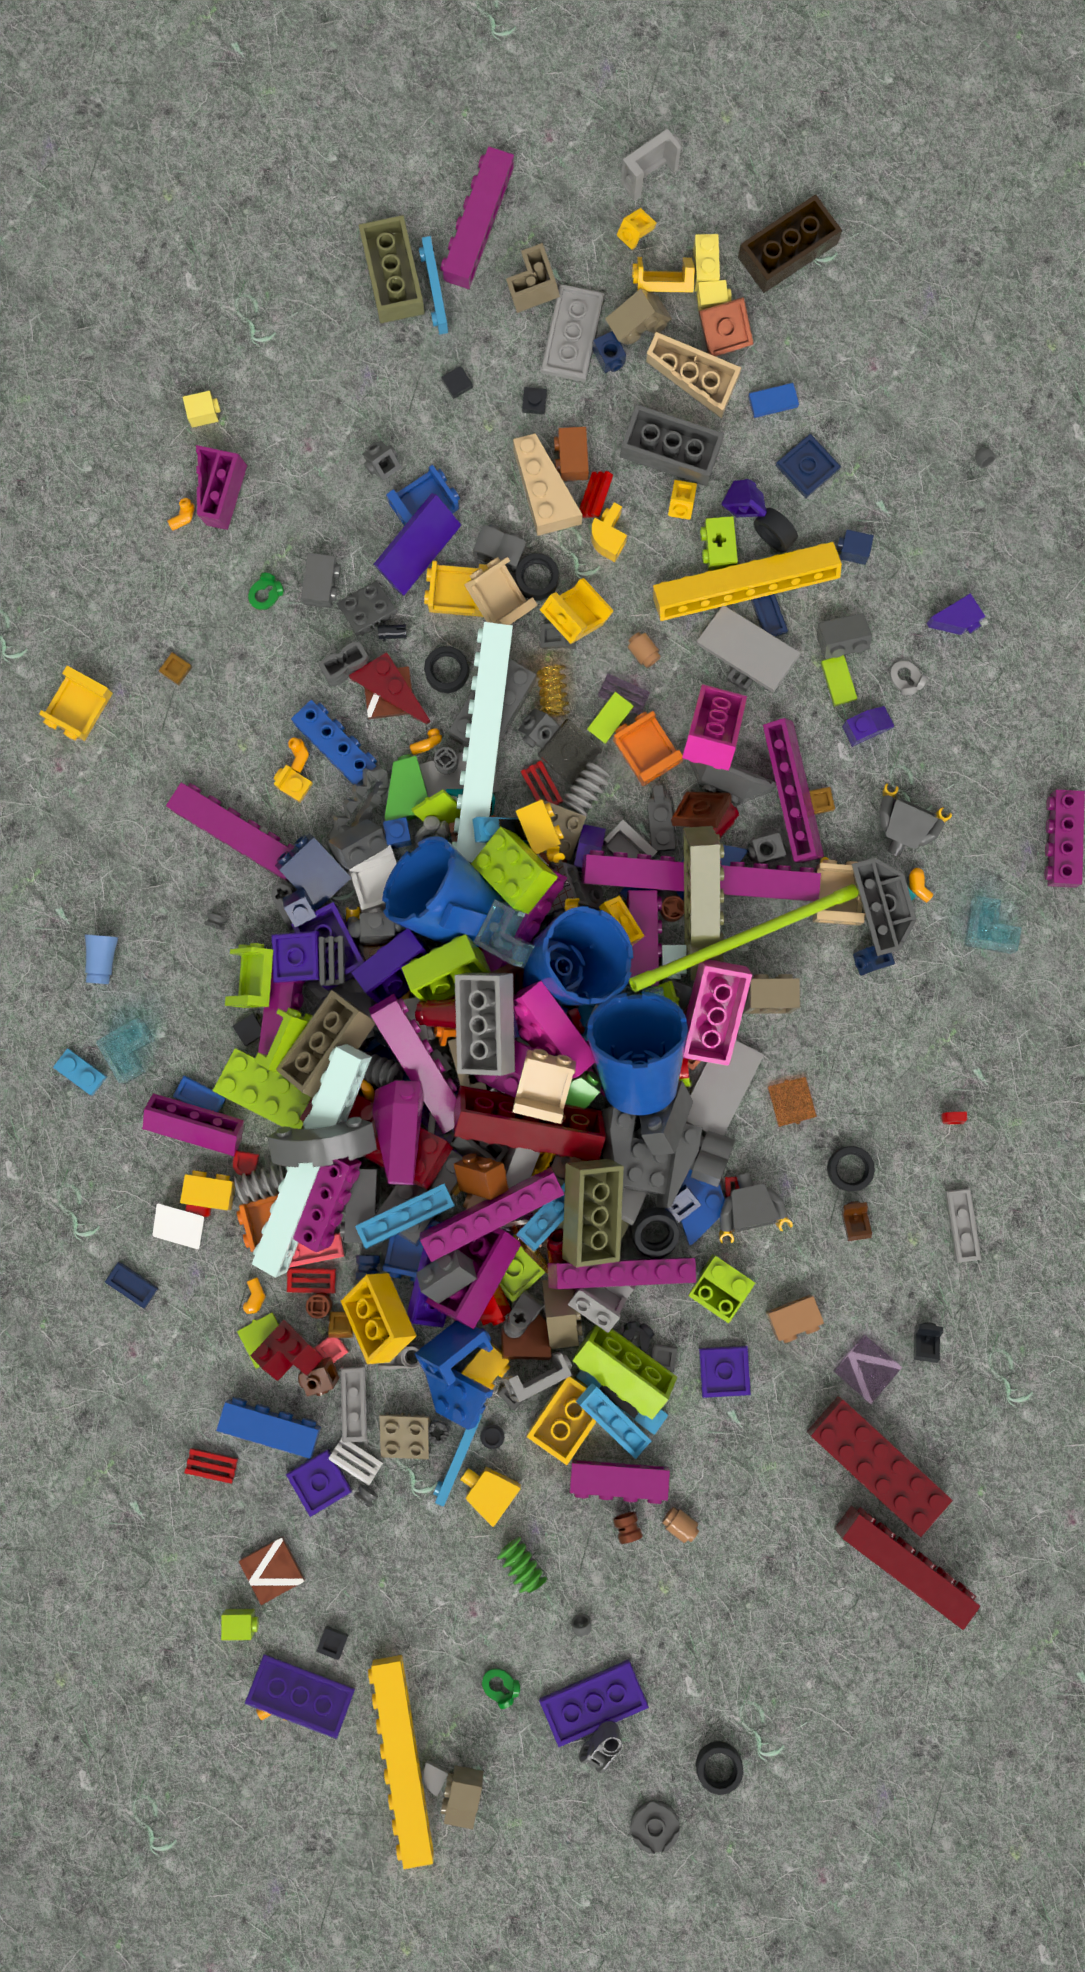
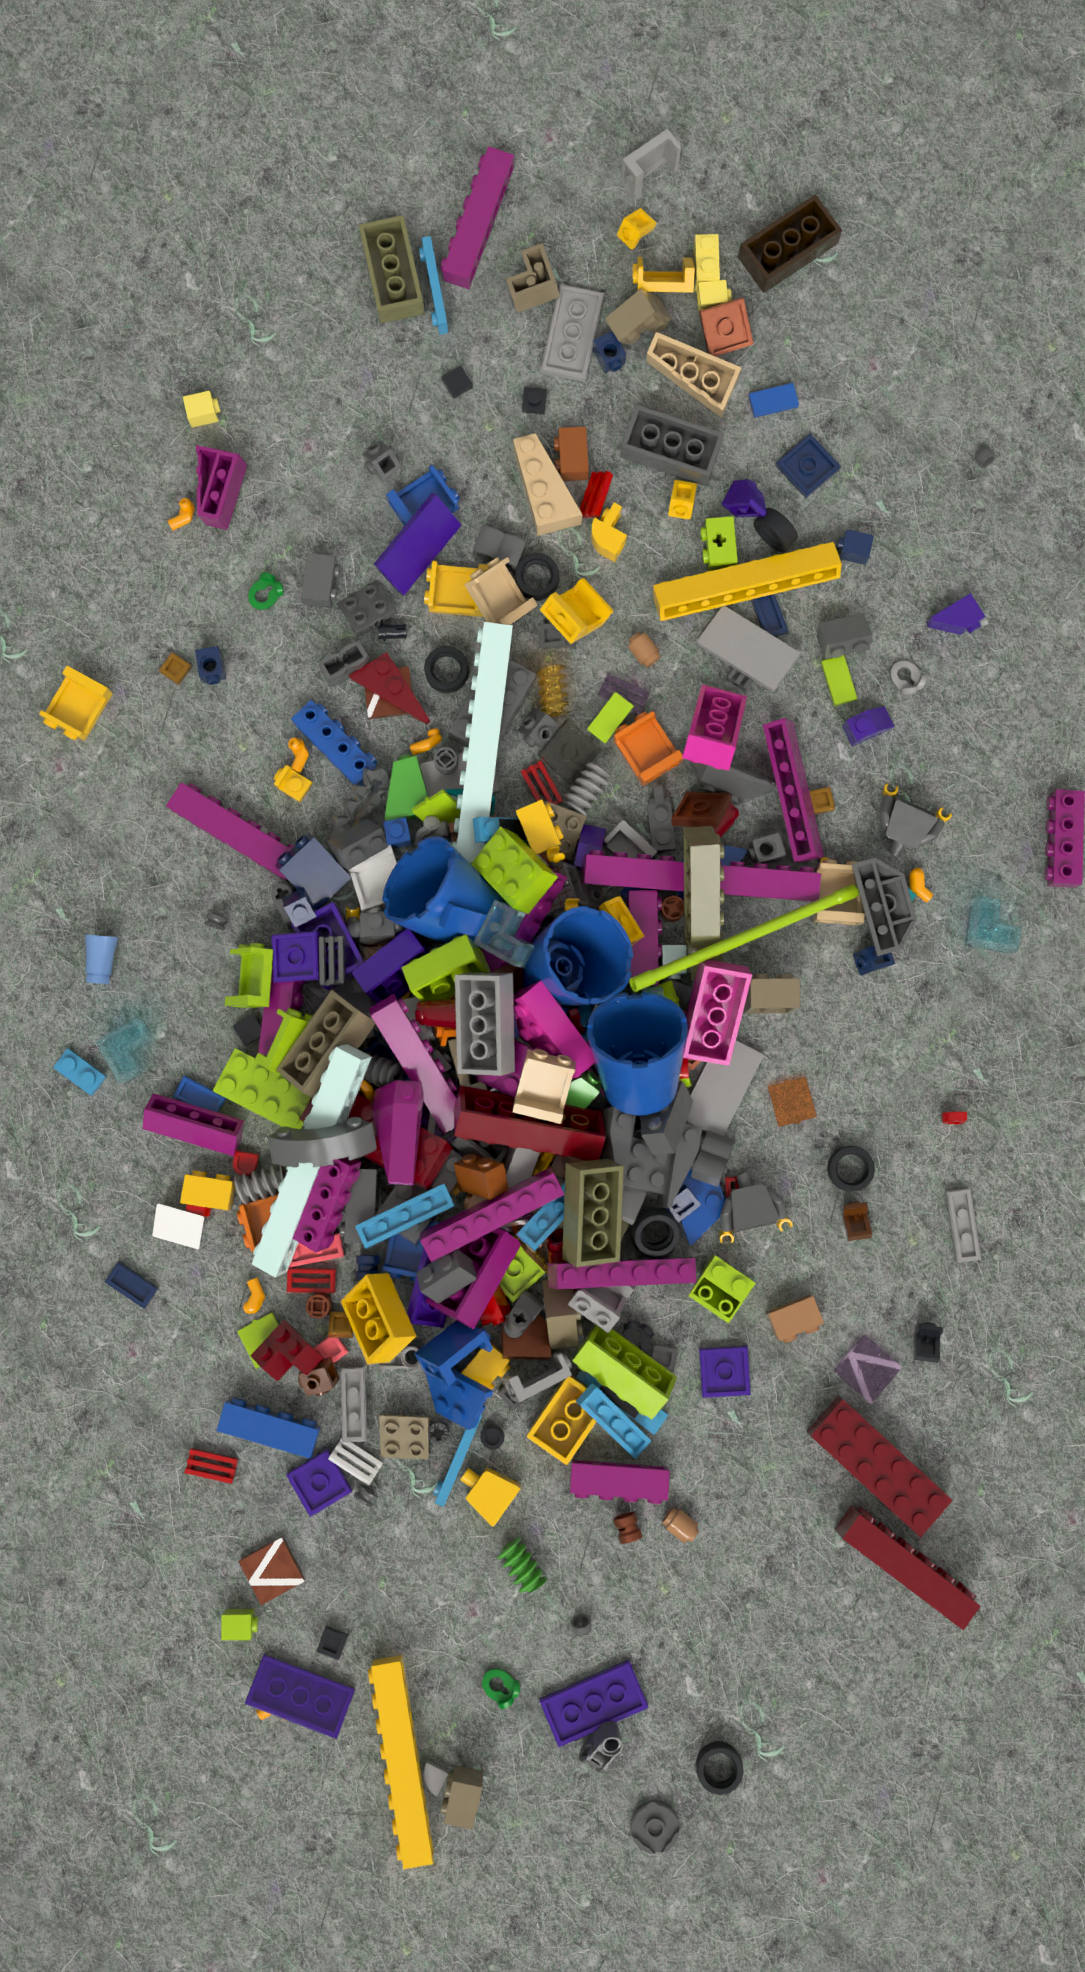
(206, 656): none -> dark blue brick

